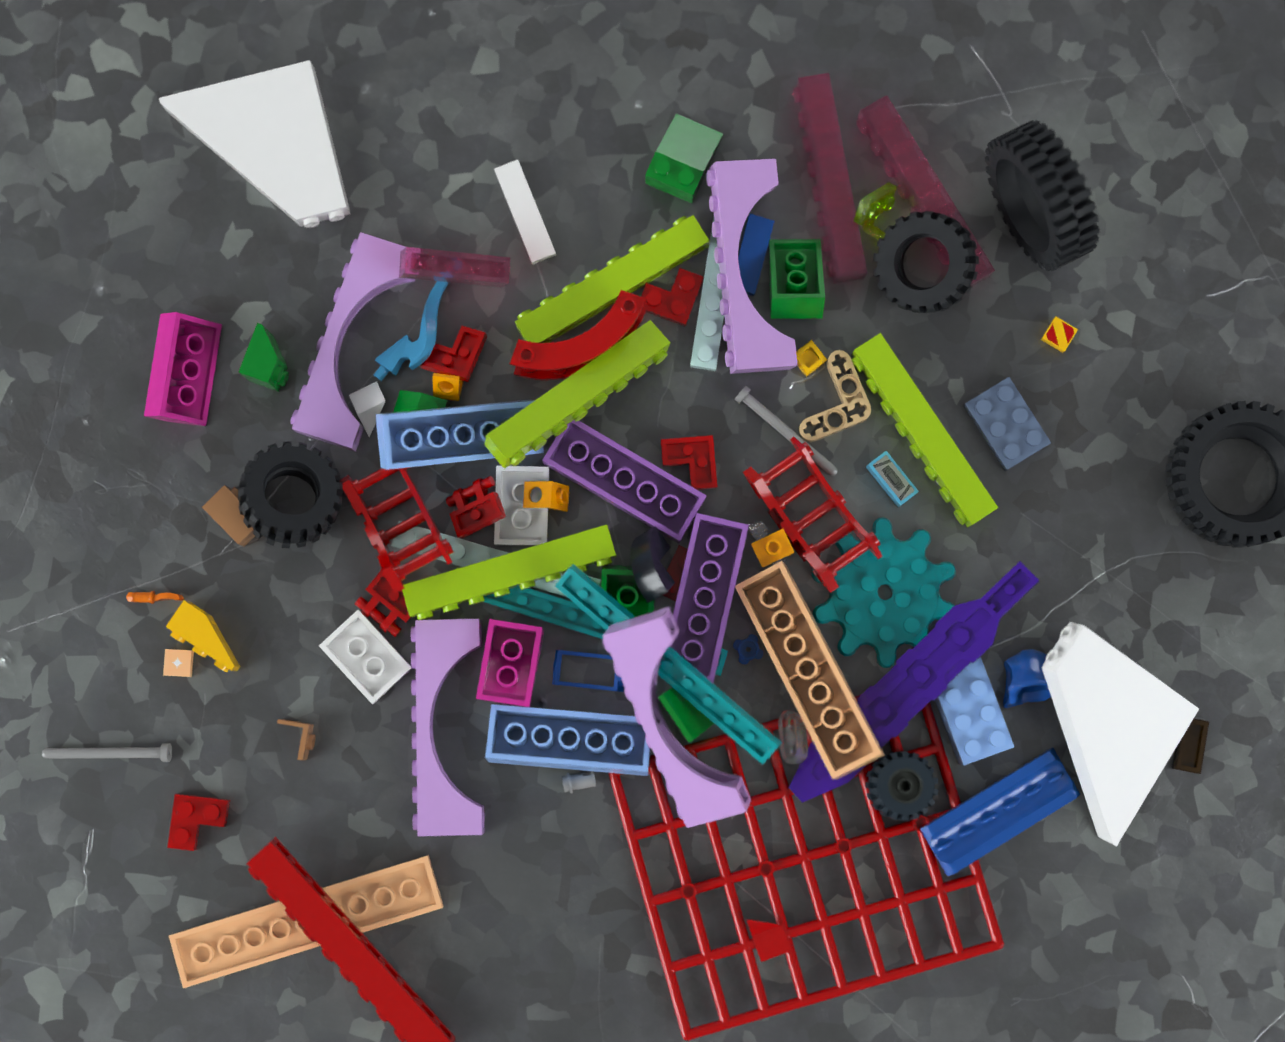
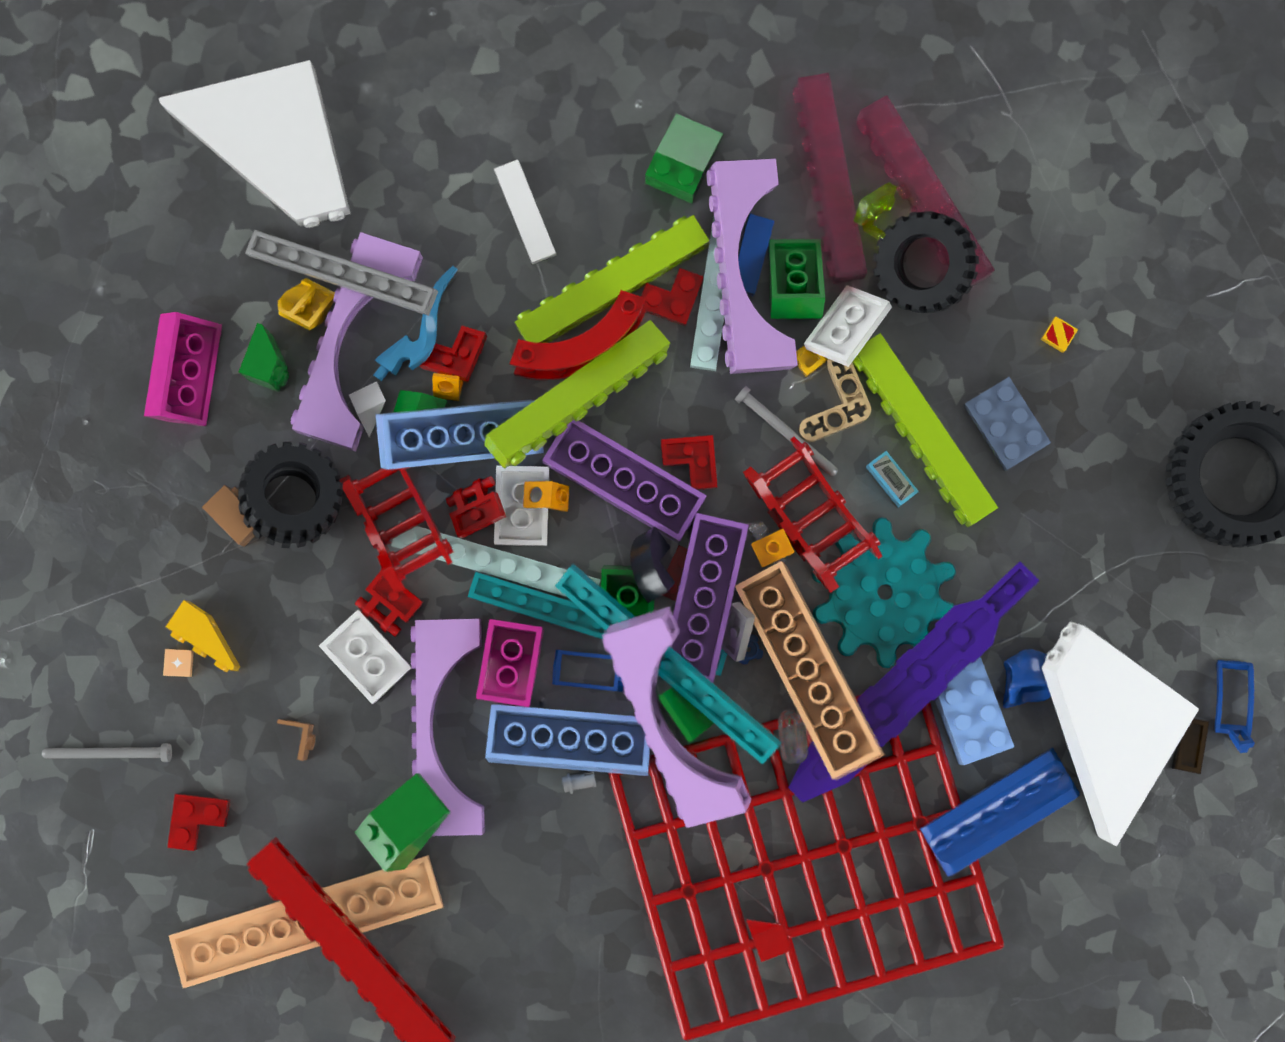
(151, 597): orange piece -> none
(306, 304): none -> yellow slope
(342, 272): none -> light grey tile
(402, 824): none -> green slope
(454, 267): clear pink brick -> none
(508, 571): lime brick -> none
(737, 631): none -> light grey plate
(847, 325): none -> white plate
(901, 785): black wheel -> none
(1042, 195): black tyre -> none
(1234, 730): none -> blue sword

